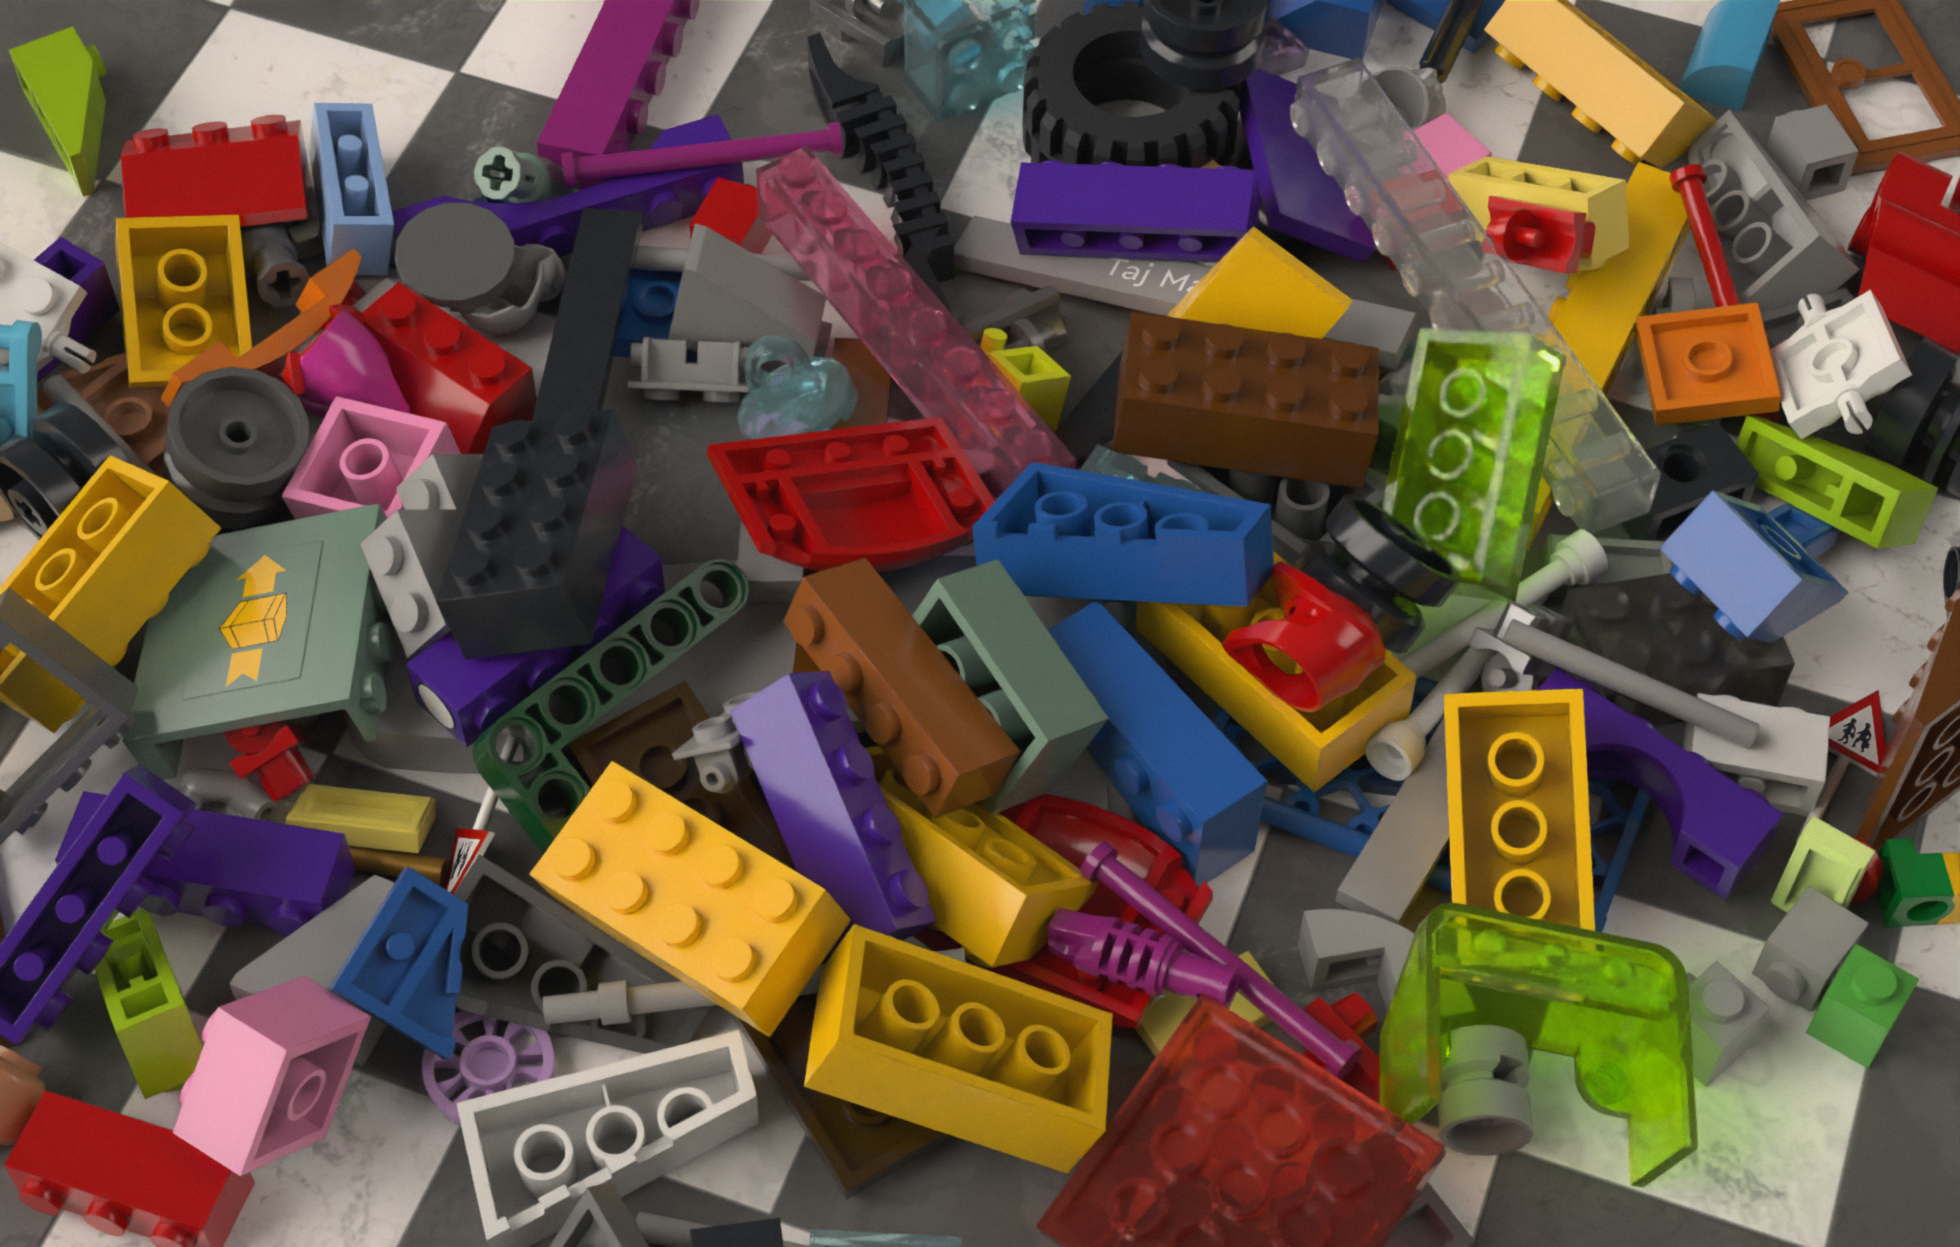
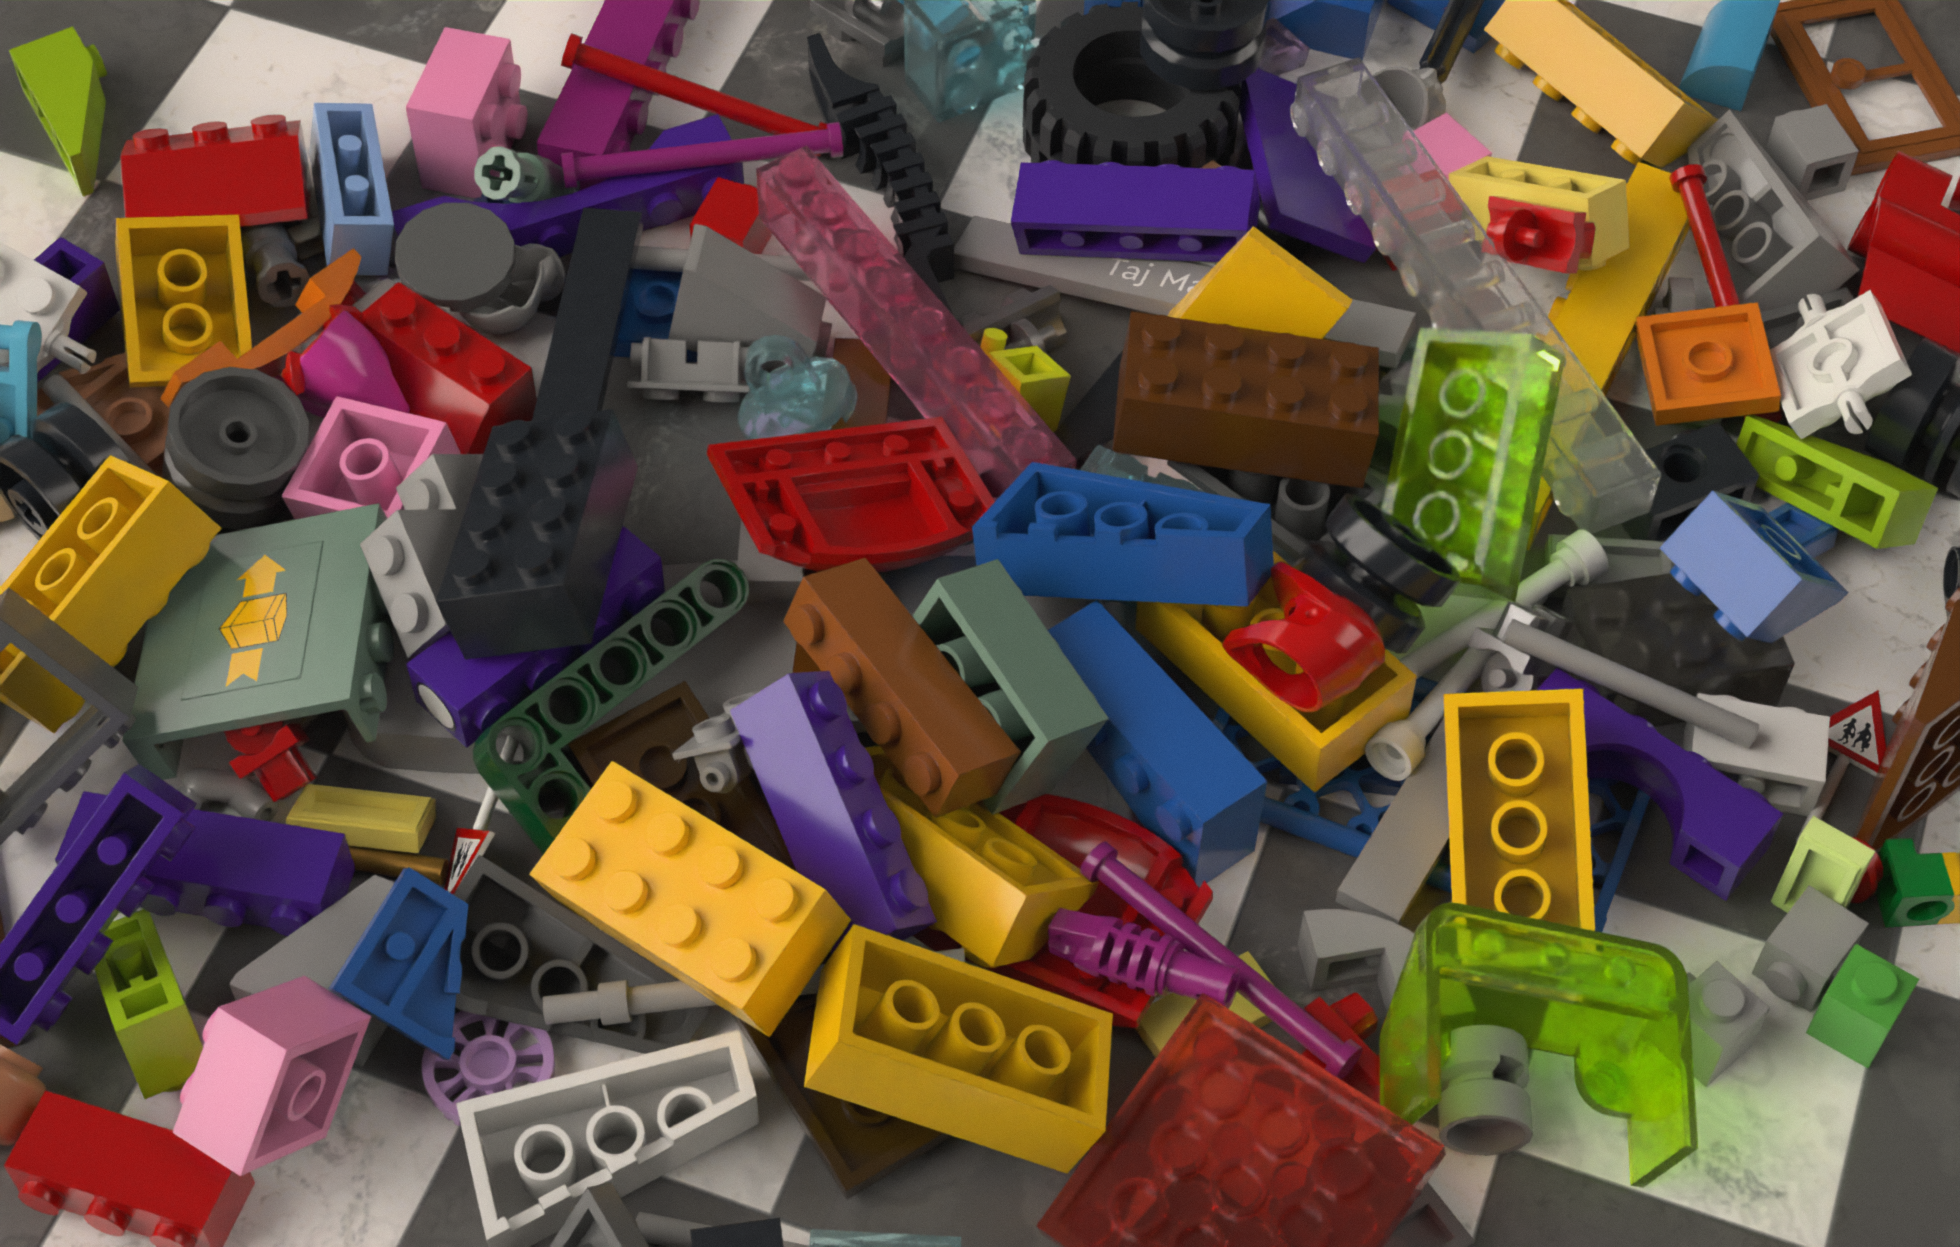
(464, 108): none -> bright pink brick
(681, 89): none -> red bar

